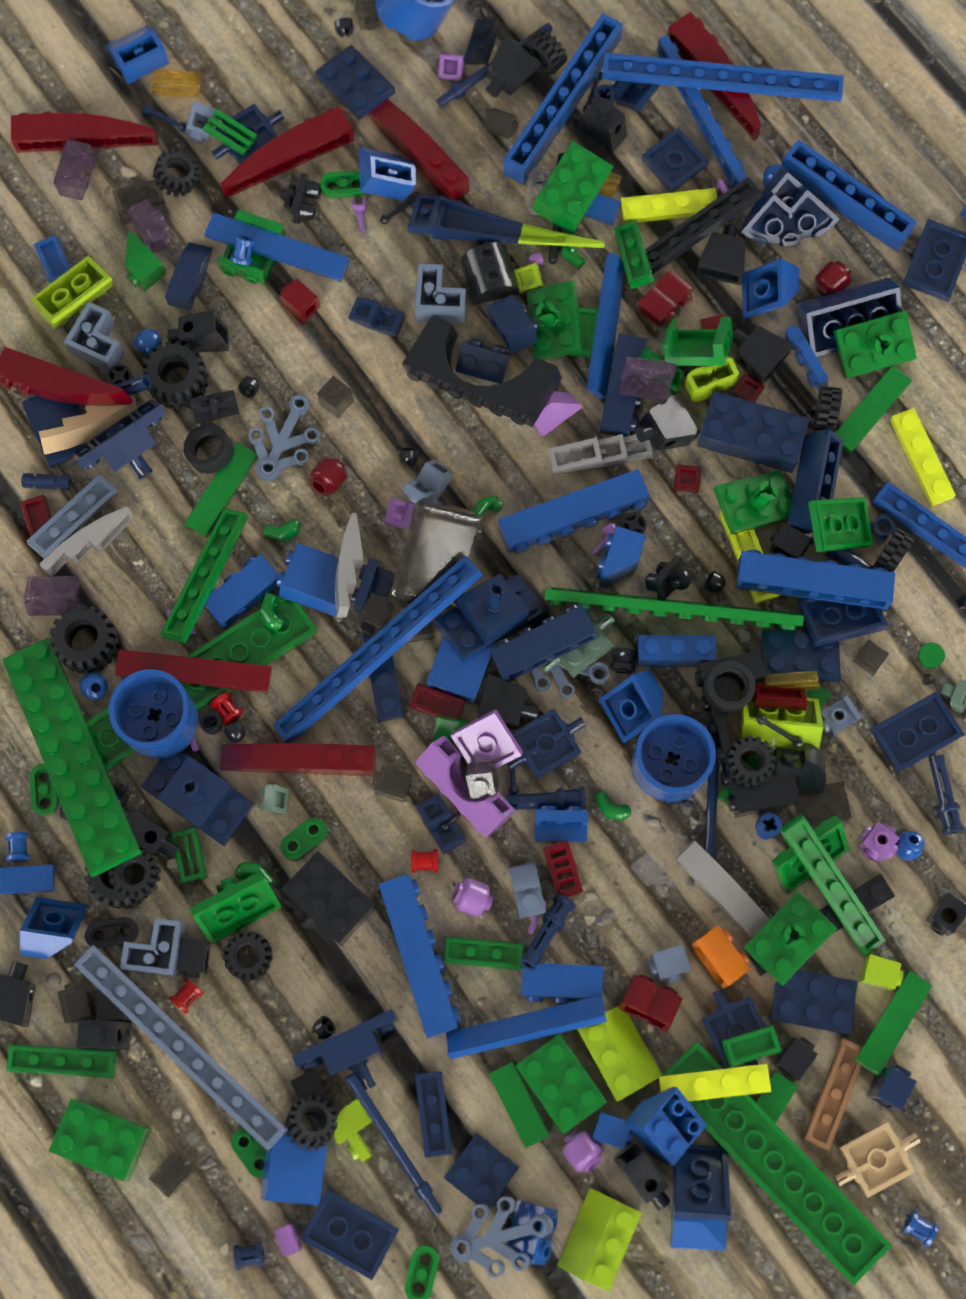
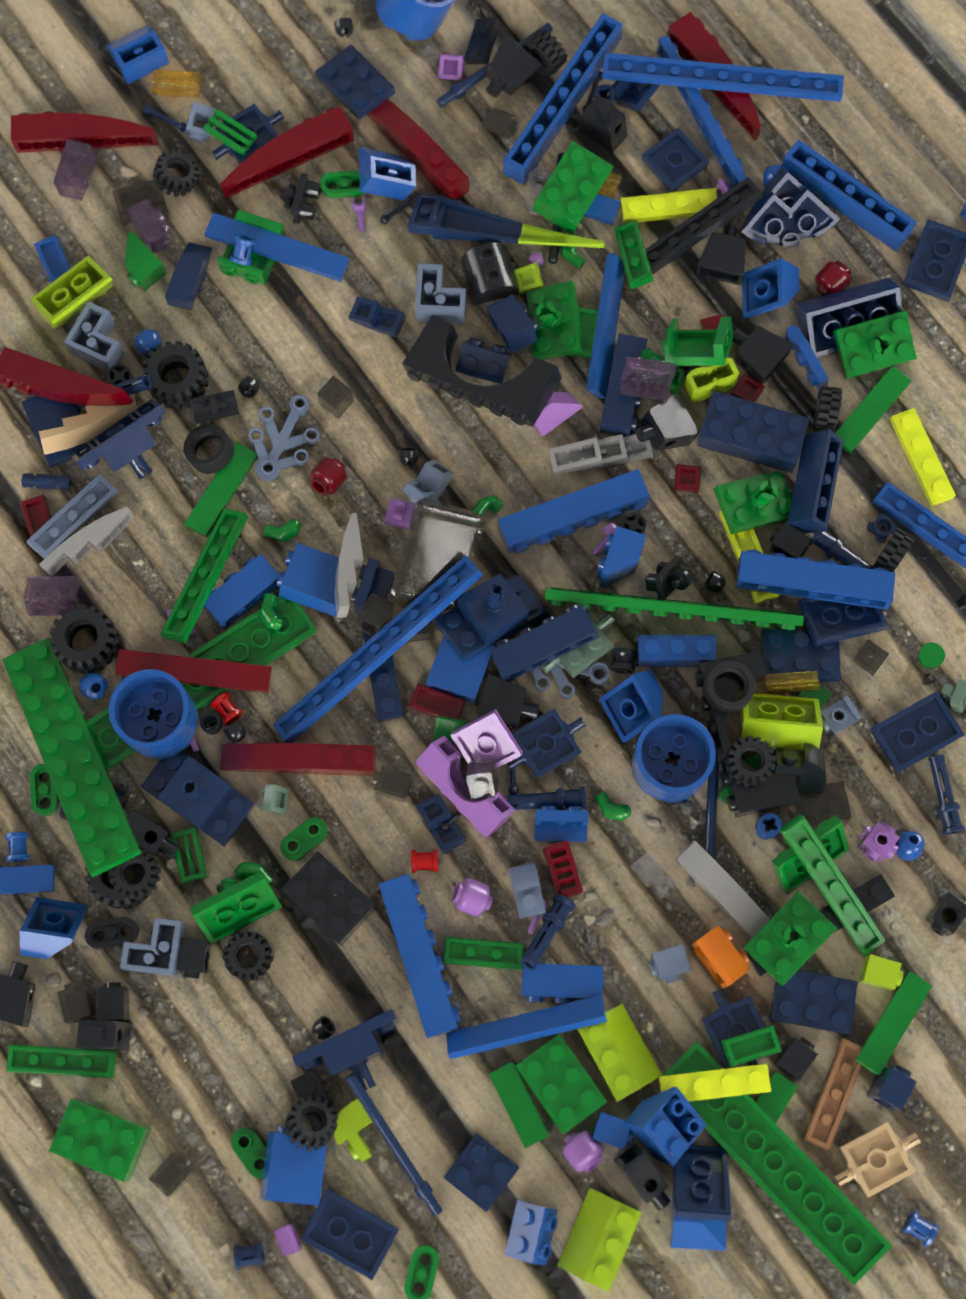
(181, 1048): sand blue plate -> none
(186, 996): red bush -> none
(202, 331): black torso -> none
(299, 300): dark red brick -> none
(433, 1114): dark blue plate -> none
(495, 1238): sand blue plant -> none
(650, 1003): dark red brick -> none
(666, 298): dark red brick -> none
(780, 697): dark red tile -> none
(796, 741): black hinge -> none
(840, 524): green tile -> none

